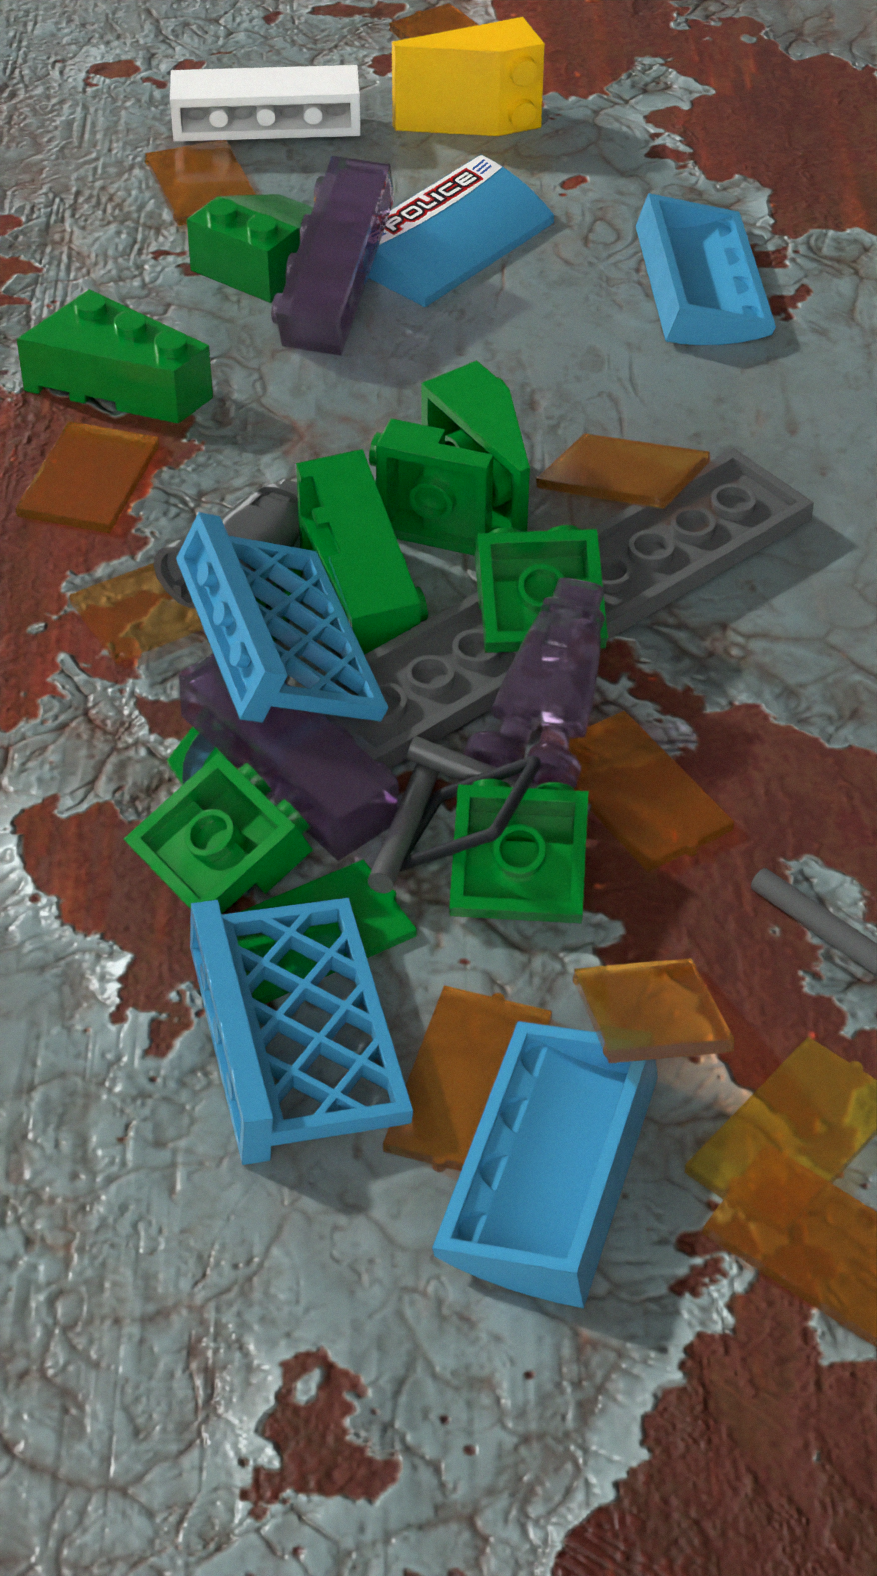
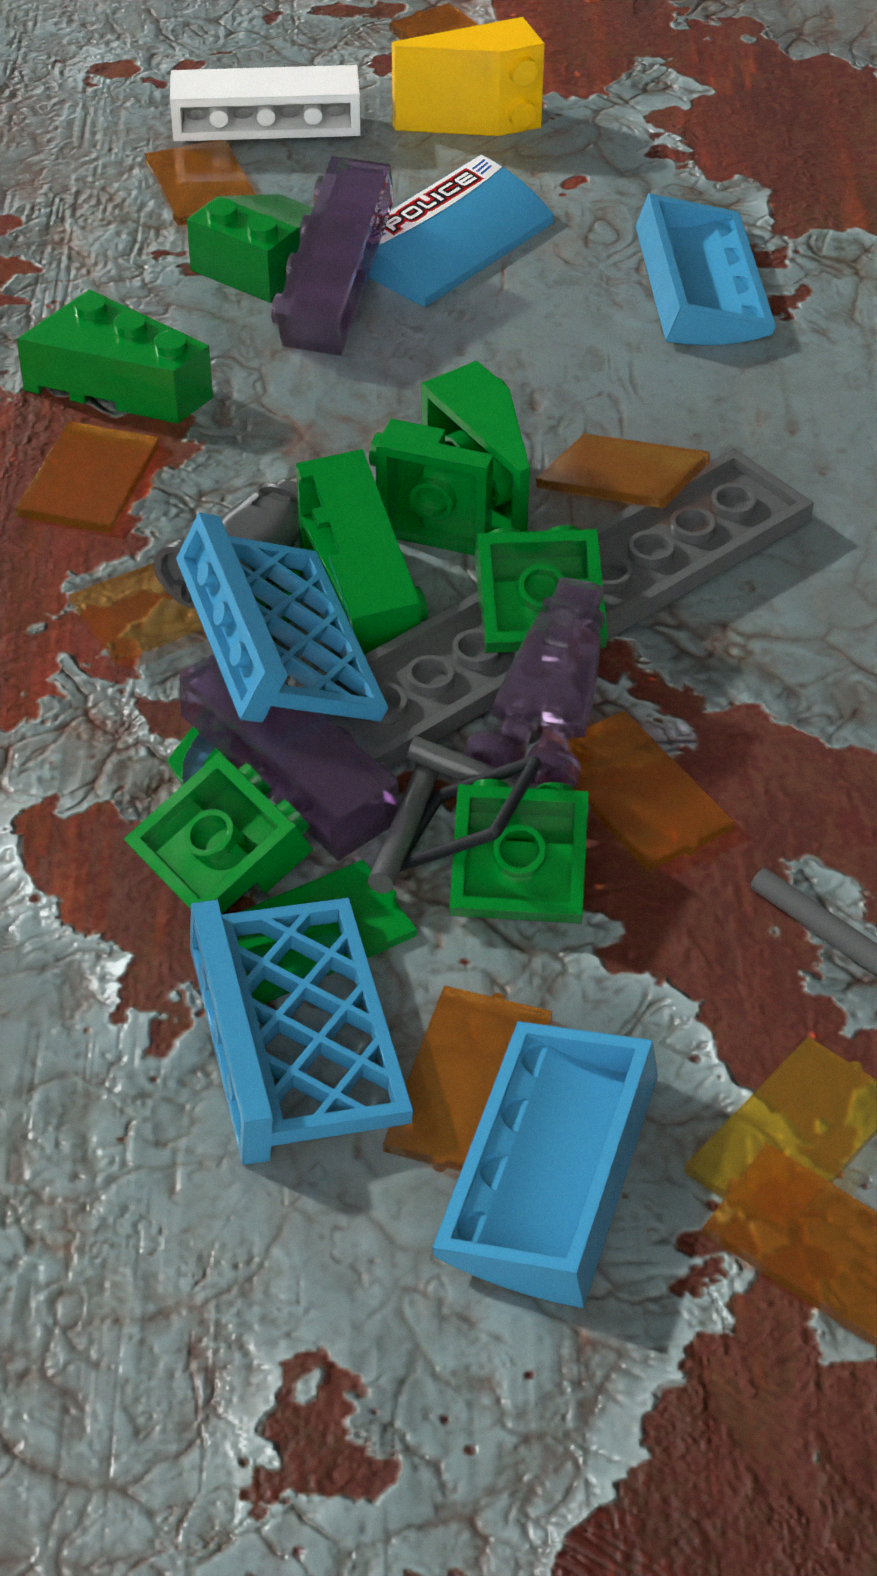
(652, 1011): clear orange piece -> none

